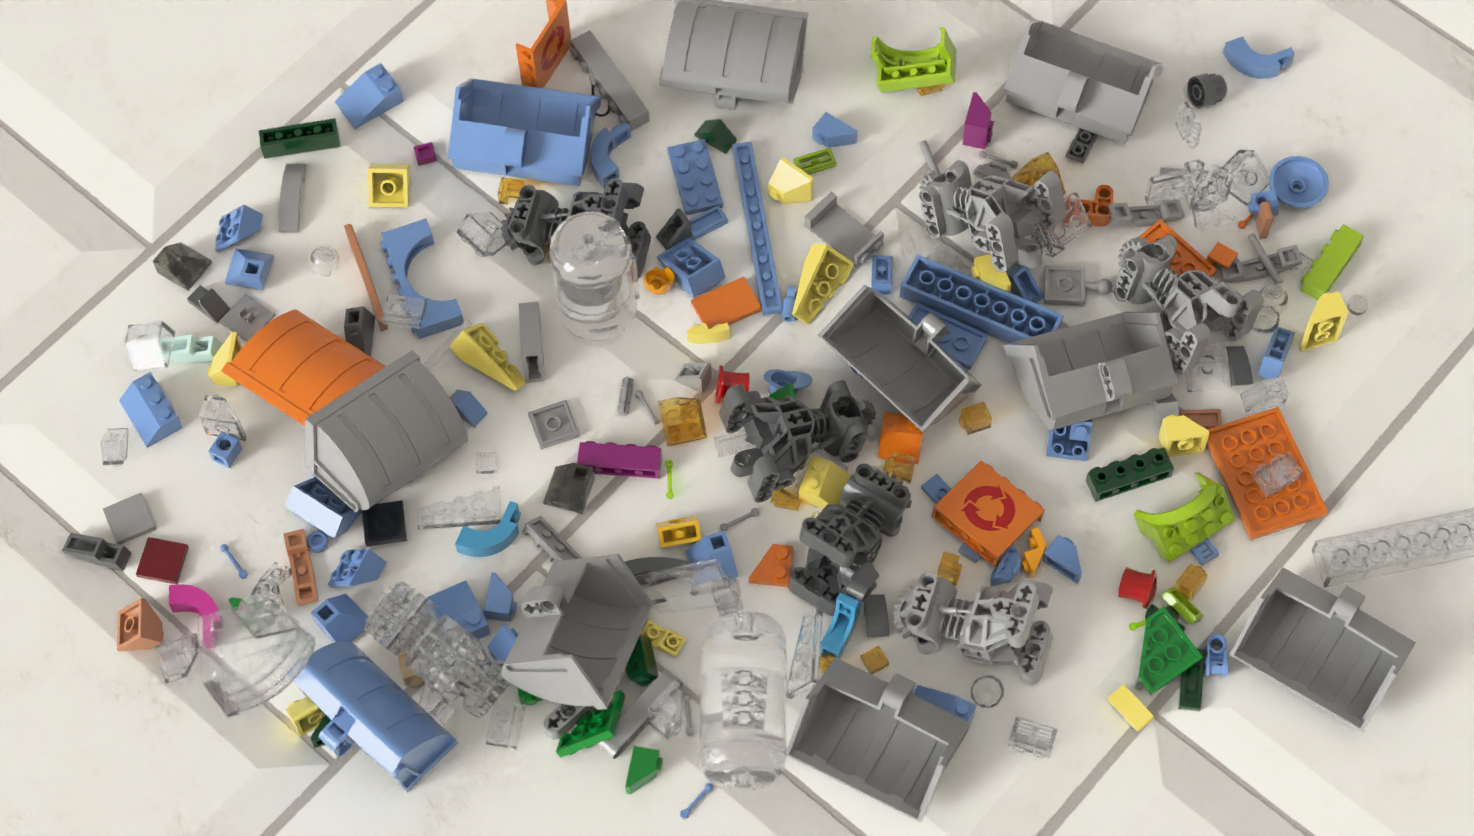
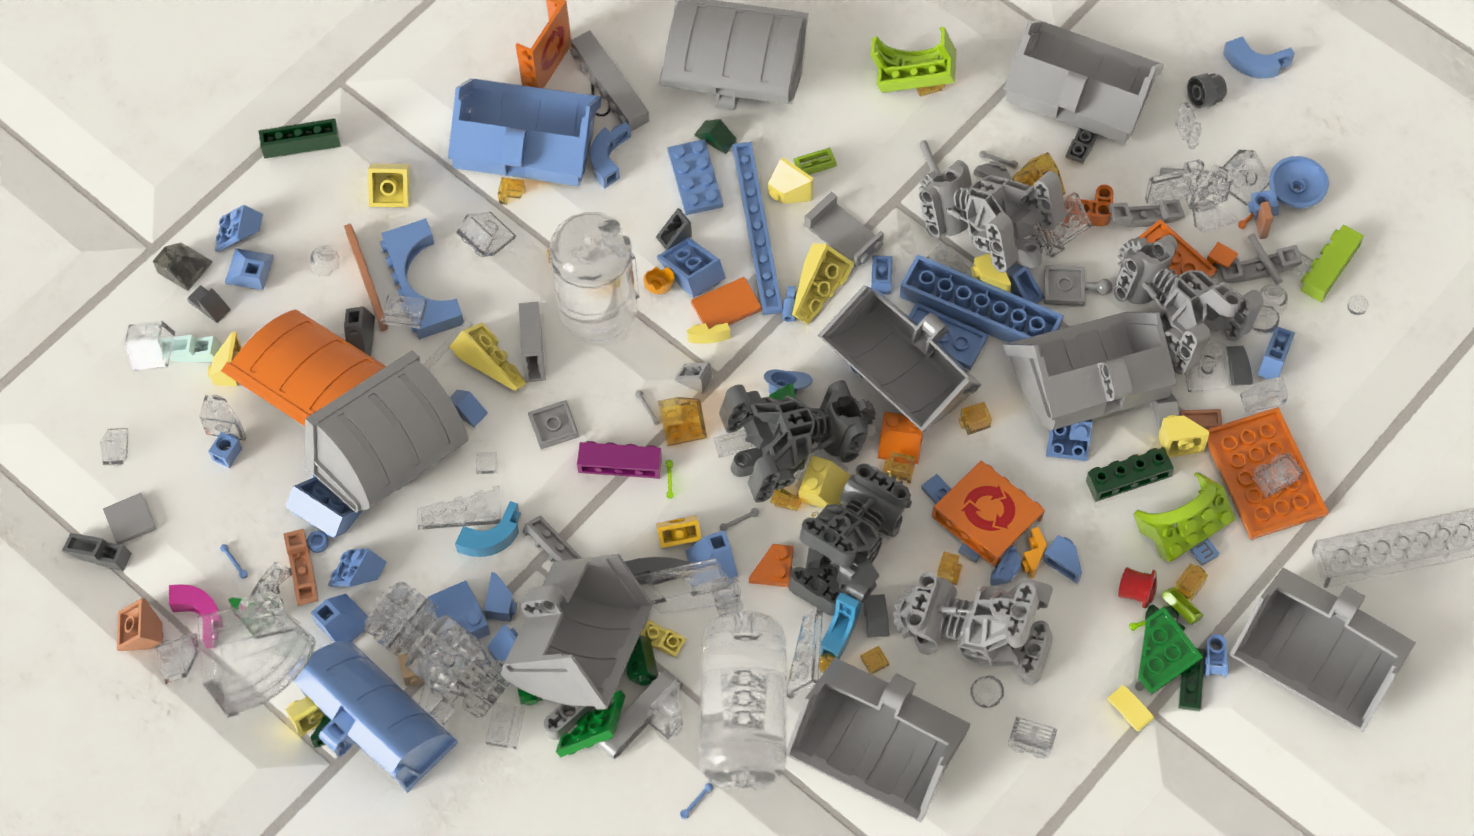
(149, 410): medium blue slope -> none
(162, 560): dark red tile -> none
(246, 317): light grey piece -> none
(290, 197): light grey slope -> none
(369, 96): medium blue slope -> none
(384, 523): black plate -> none
(425, 153): magenta tile -> none
(538, 216): dark grey connector -> none
(570, 487): clear smoke slope -> none
(625, 396): light grey axle -> none
(642, 768): green slope -> none
(689, 731): light grey hinge -> none
(707, 222): medium blue tile -> none
(728, 379): red piece -> none
(833, 132): medium blue slope -> none
(950, 703): medium blue slope -> none
(978, 124): magenta slope -> none
(1325, 321): light yellow slope -> none

